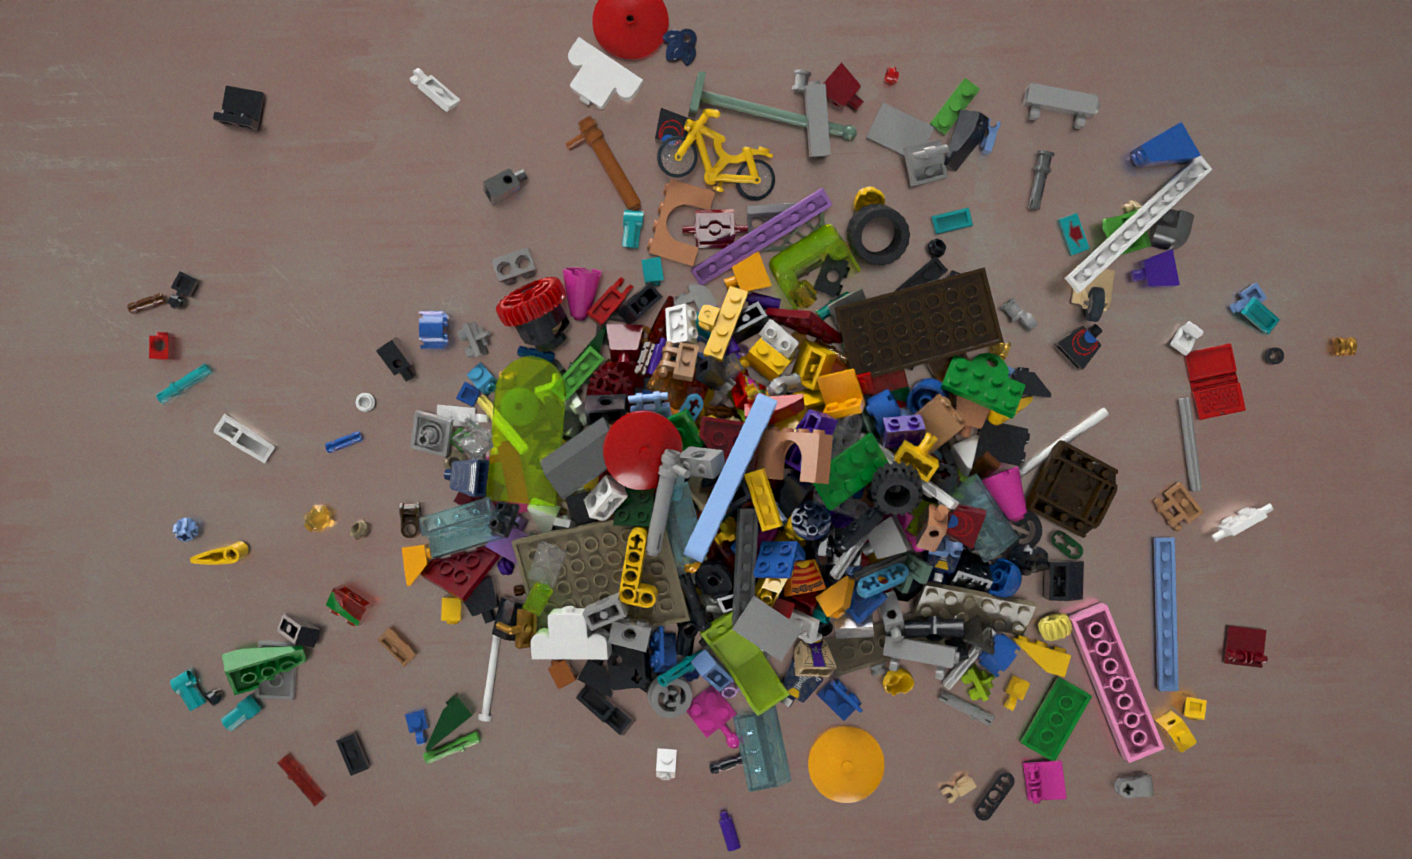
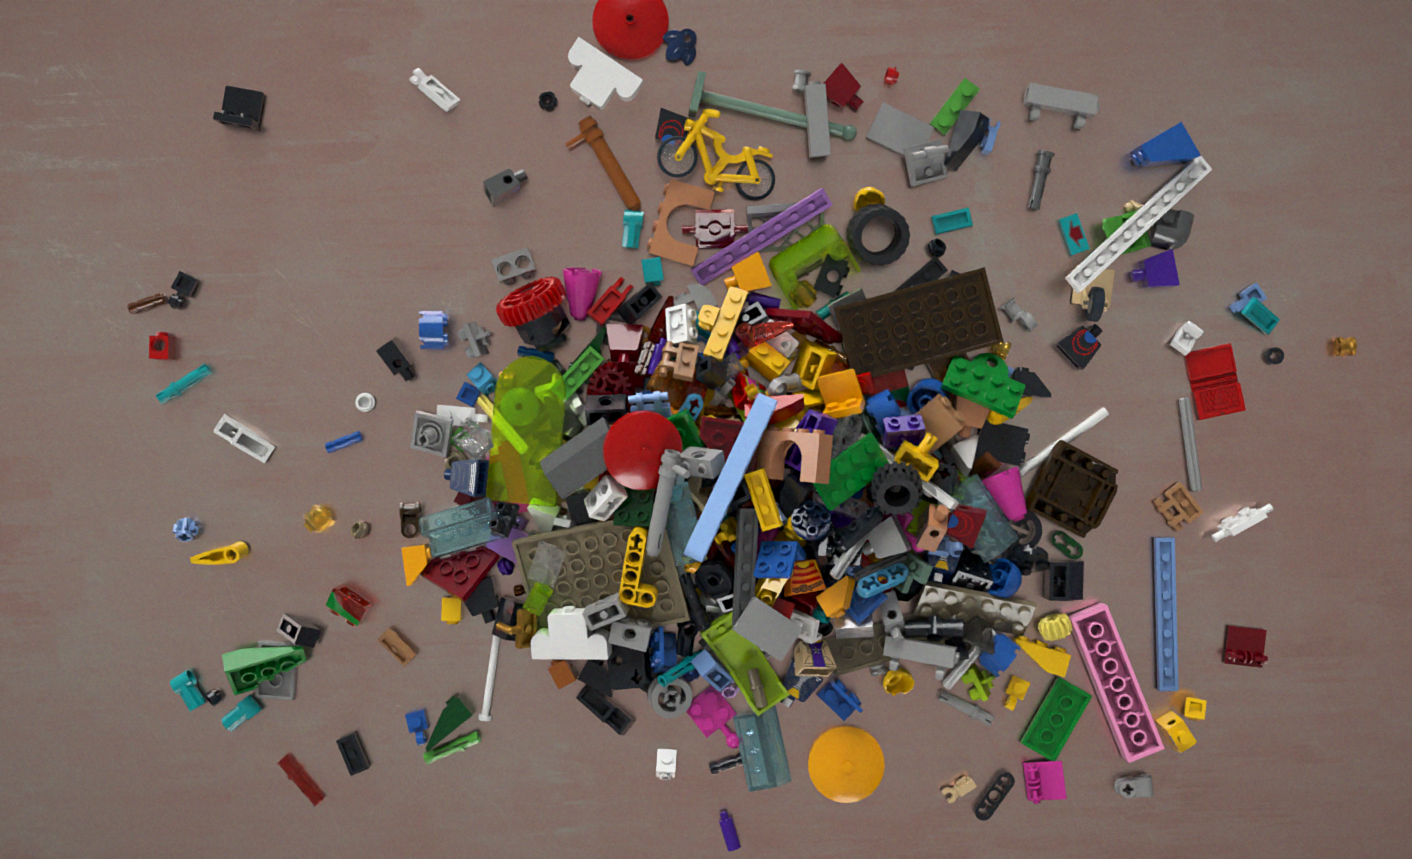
(547, 95): none -> black plate
(757, 688): none -> dark tan axle
(760, 333): none -> clear red piece

